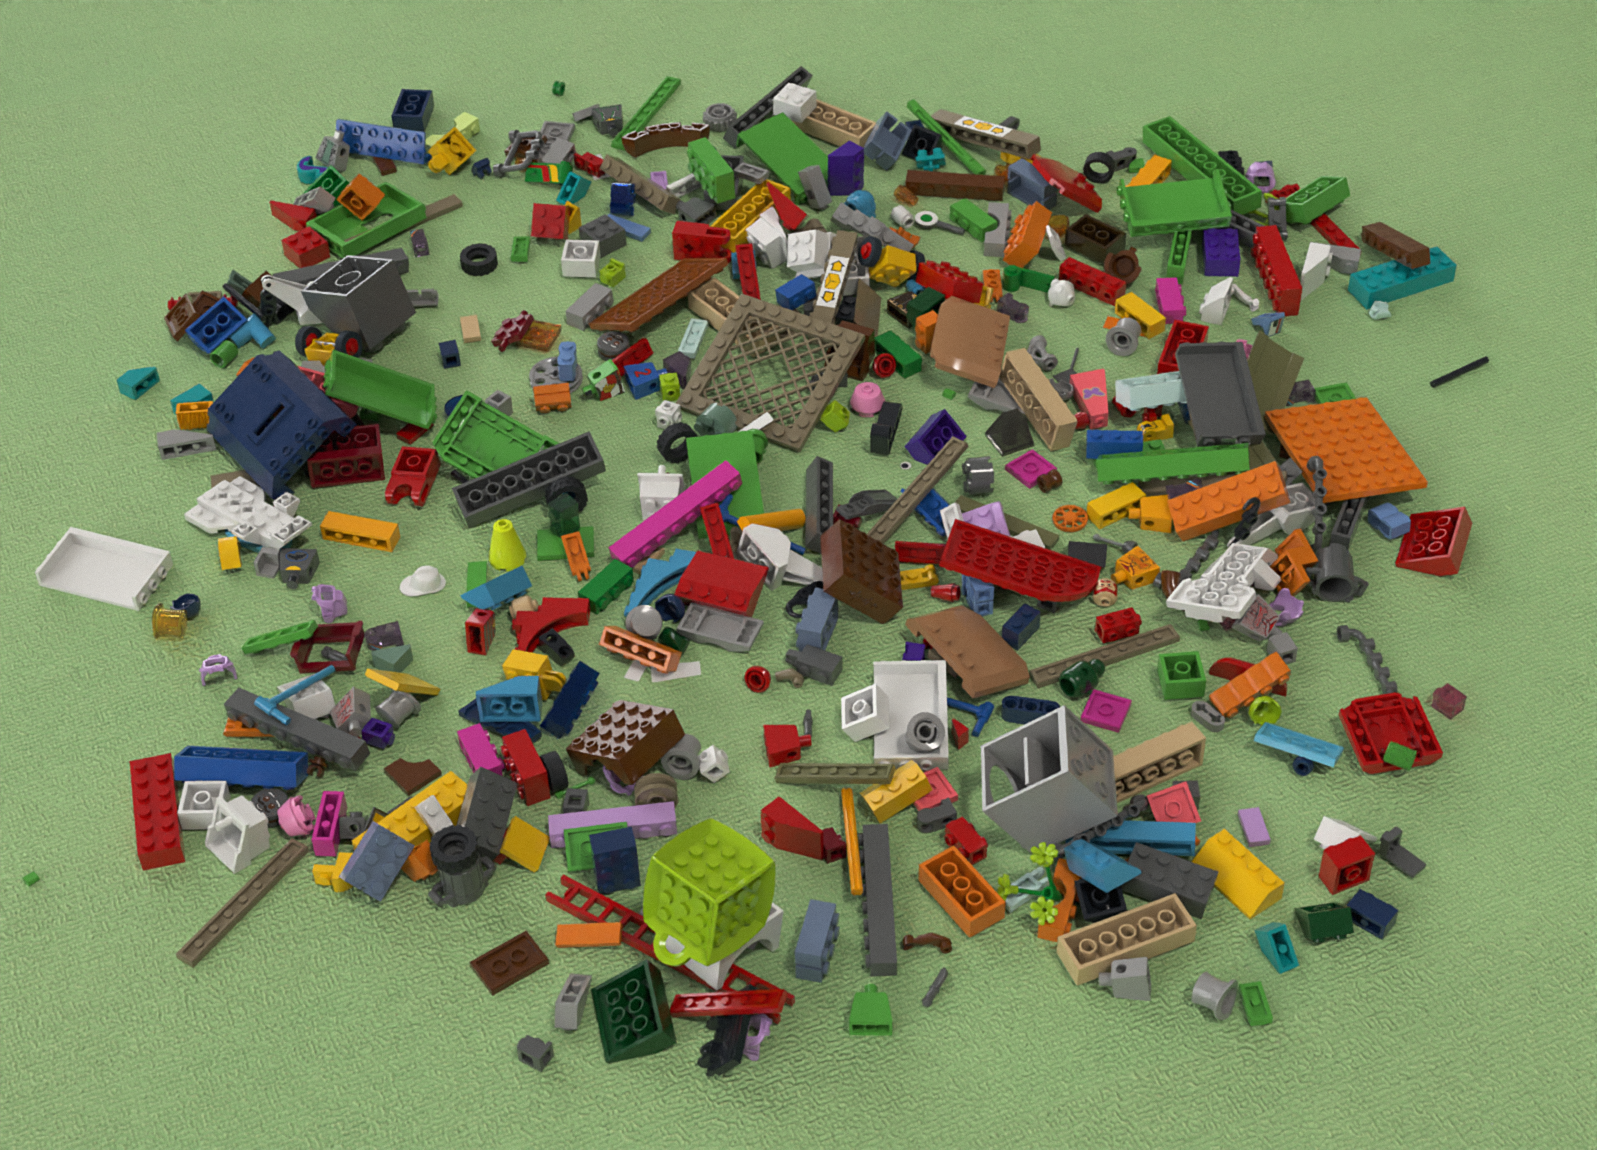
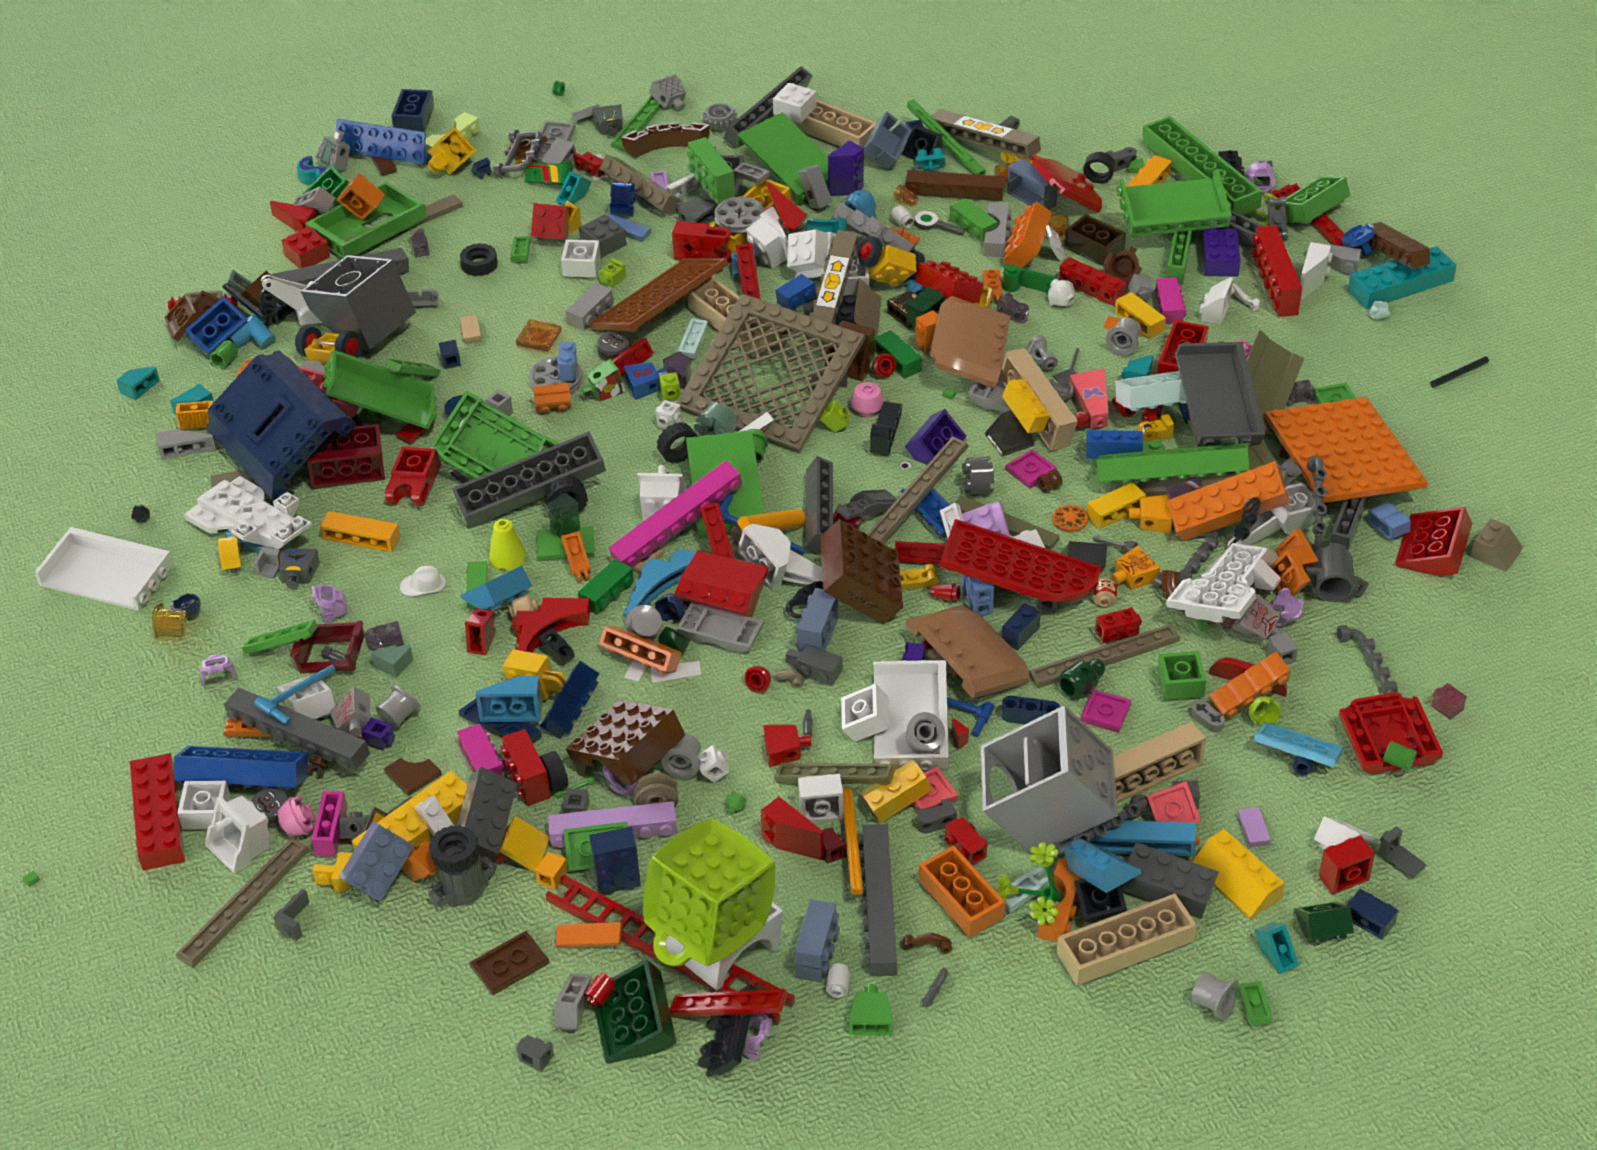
(140, 513): none -> black plate
(285, 916): none -> dark grey bracket
(402, 682): yellow tile -> none
(414, 368): none -> bright green plate
(512, 330): dark red plate -> none
(551, 870): none -> light orange brick
(599, 990): none -> red brick
(668, 92): none -> light grey torso
(733, 212): none -> light grey wedge
(735, 802): none -> bright green plate
(821, 798): none -> white brick
(827, 225): none -> teal animal
(838, 980): none -> white brick
(1026, 405): none -> yellow brick
(1129, 979): light grey torso -> none
(1138, 367): none -> teal slope
(1141, 287): none -> light grey brick
(1270, 322): medium blue slope -> none
(1358, 237): none -> blue tile
(1496, 545): none -> dark tan slope

